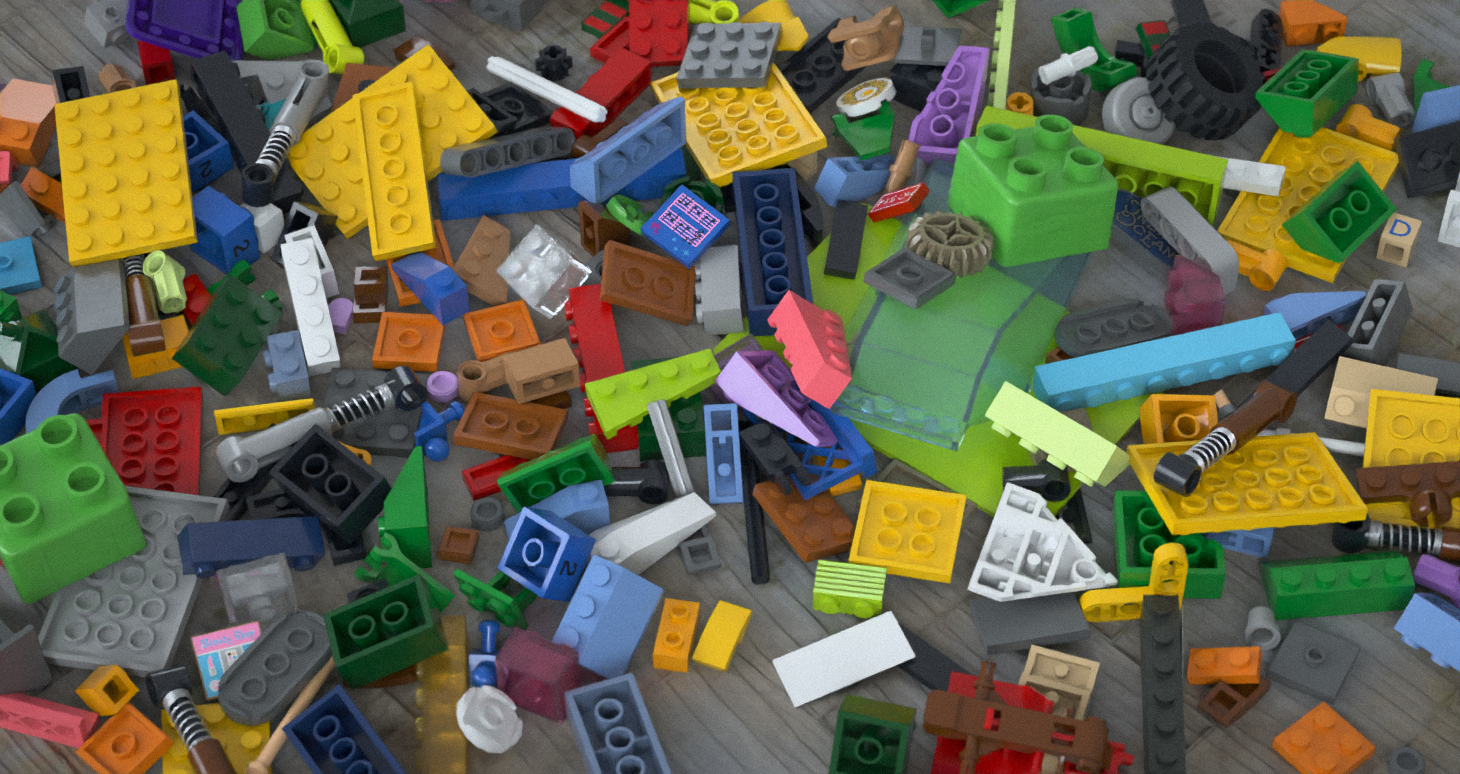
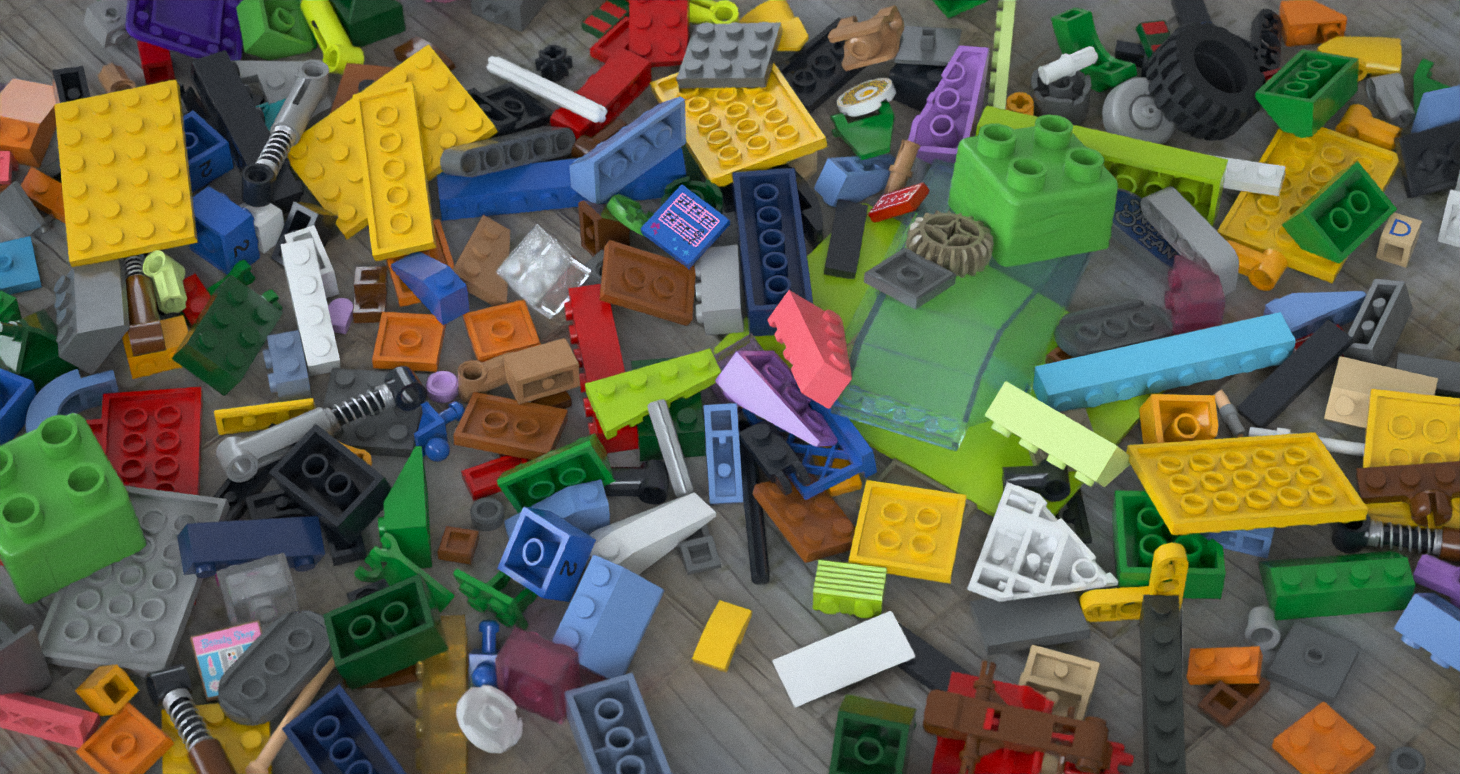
(676, 635): light orange piece -> none
(1266, 406): piece -> none

